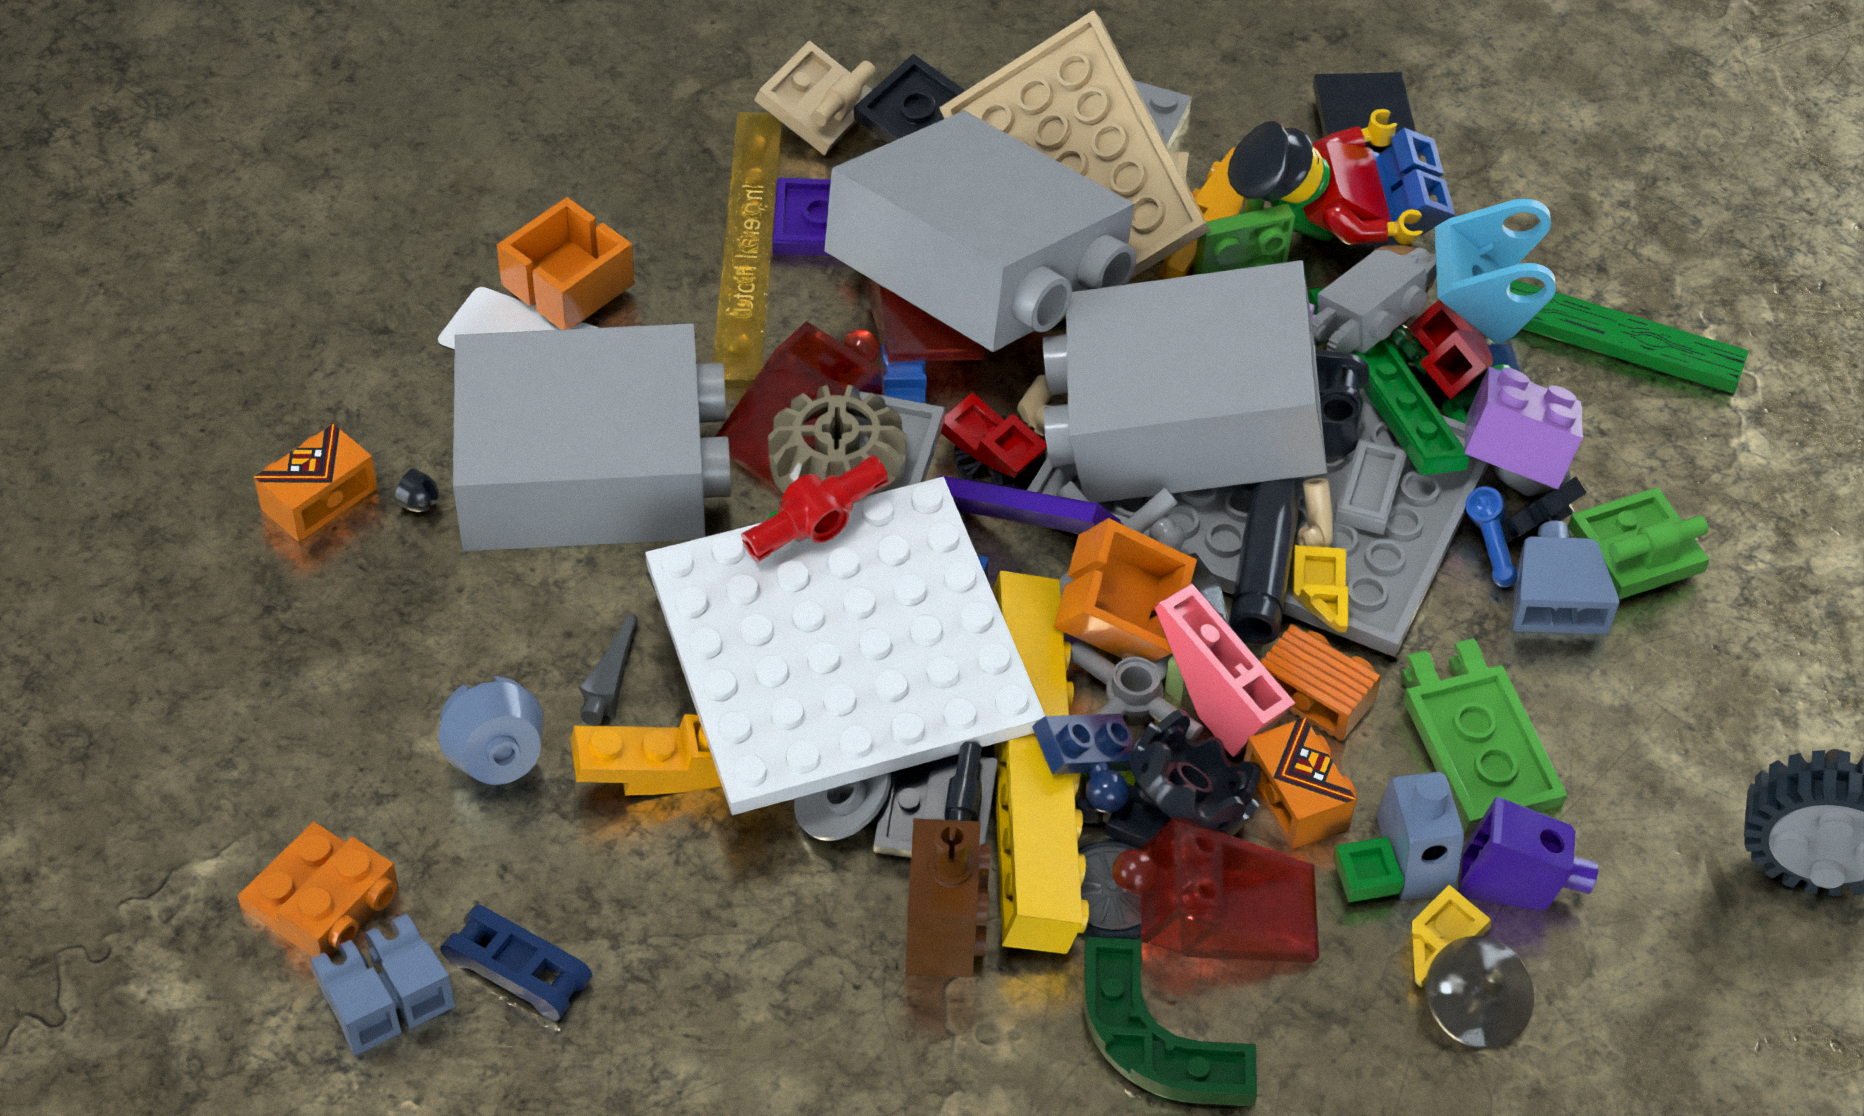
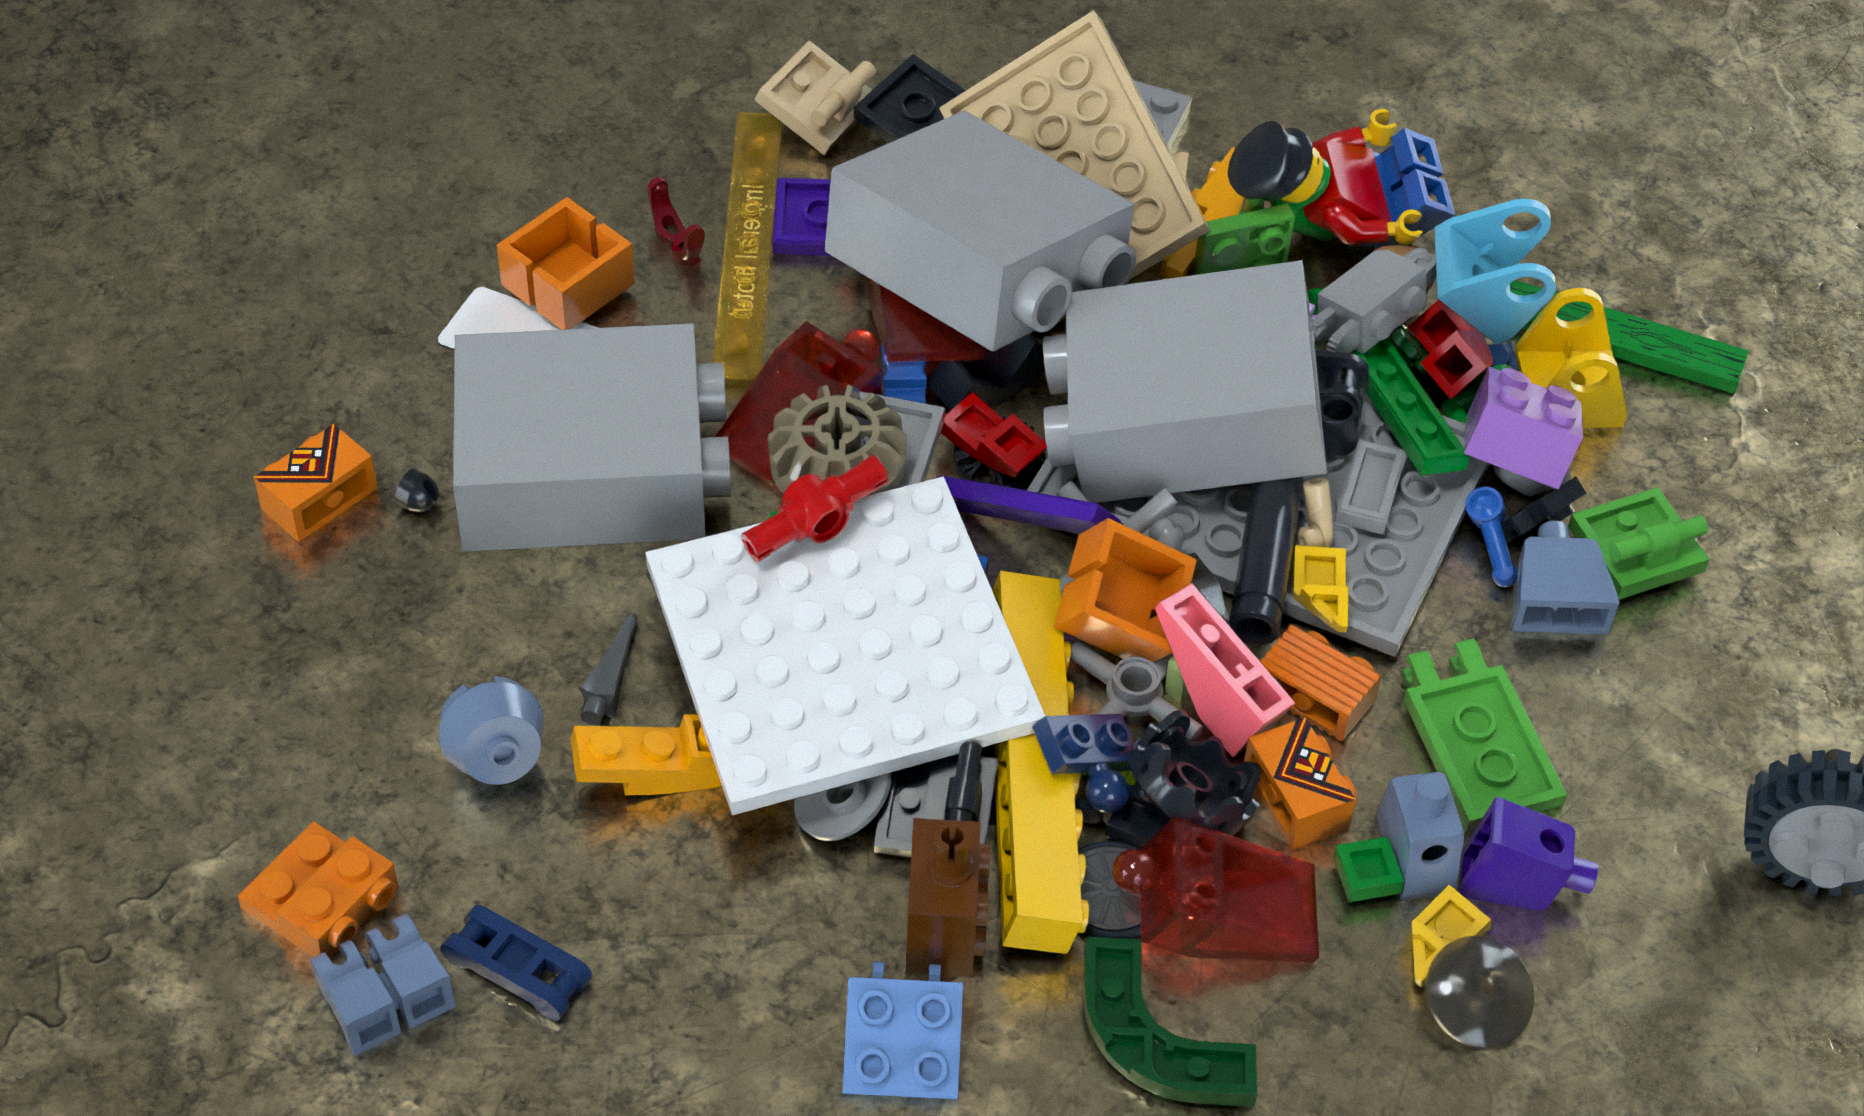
(665, 215): none -> dark red cap
(903, 1036): none -> medium blue plate
(994, 378): none -> black brick
(1033, 404): tan arm -> none
(1351, 98): black tile -> none
(1575, 358): none -> yellow hose

